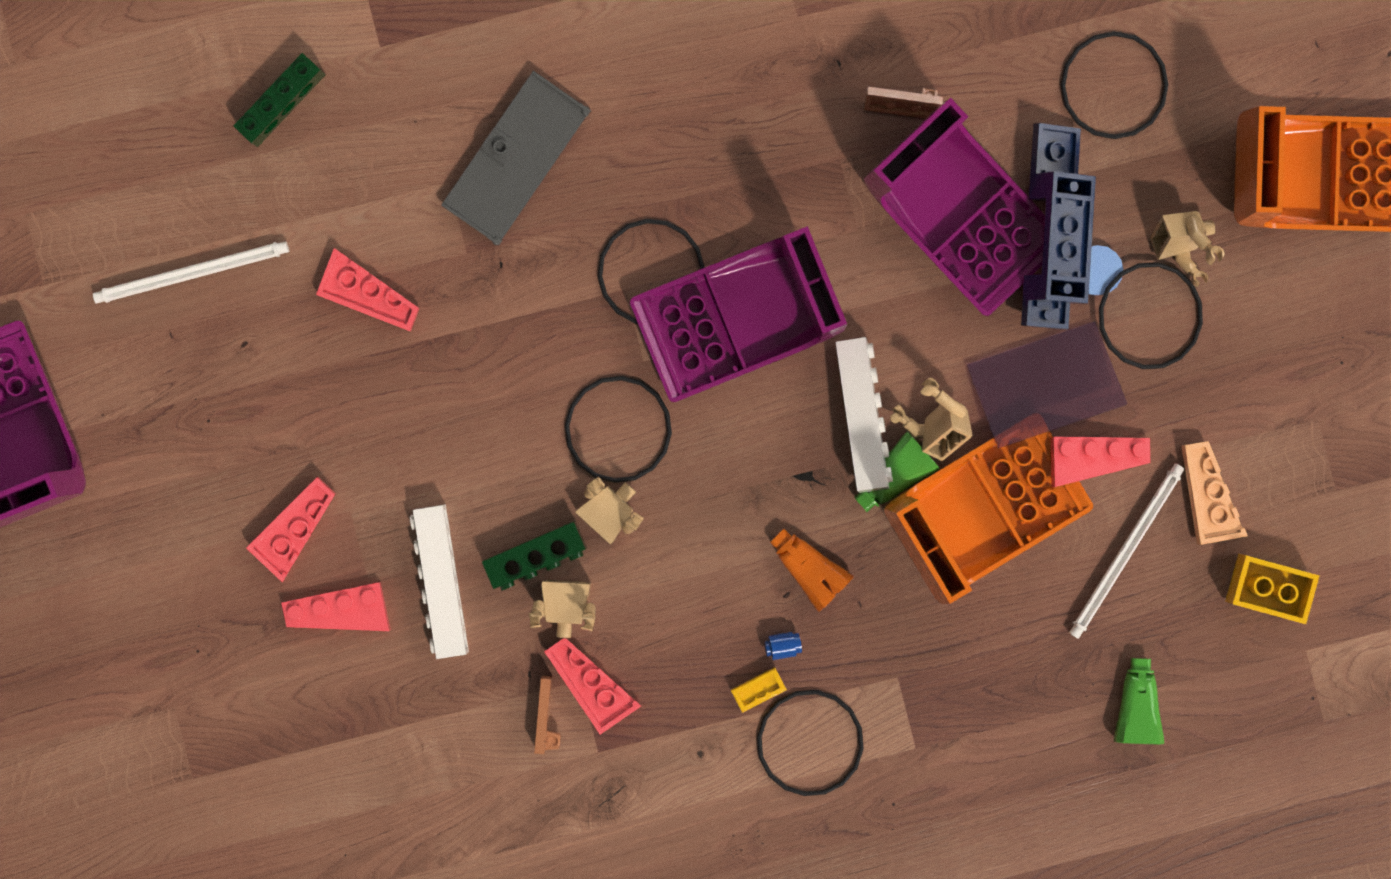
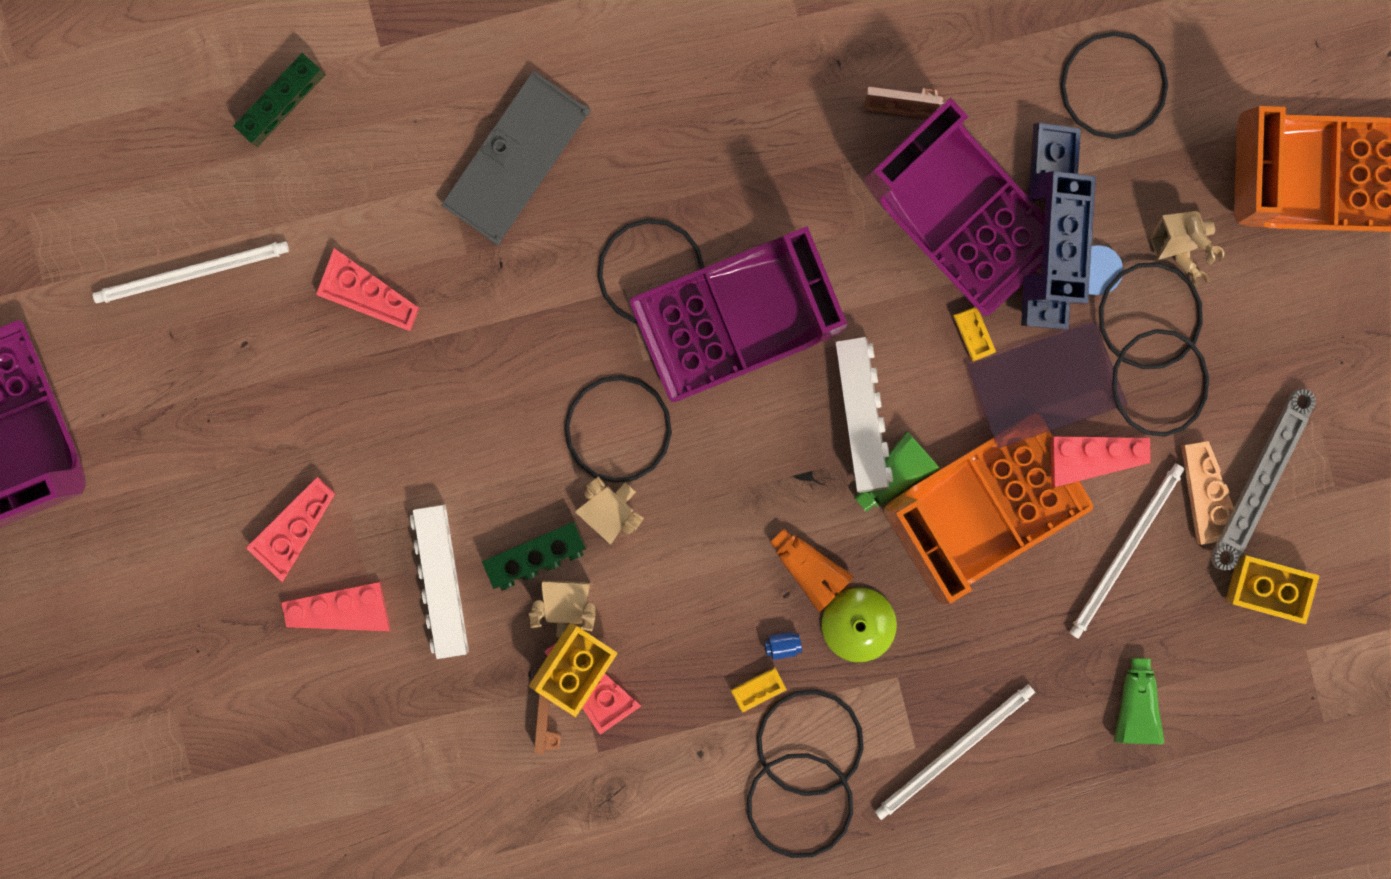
(573, 669): none -> yellow brick
(783, 852): none -> black piece
(846, 611): none -> lime dish
(943, 428): tan torso -> none
(954, 752): none -> white piece
(974, 334): none -> yellow plate
(1205, 390): none -> black piece
(1263, 479): none -> light grey plate

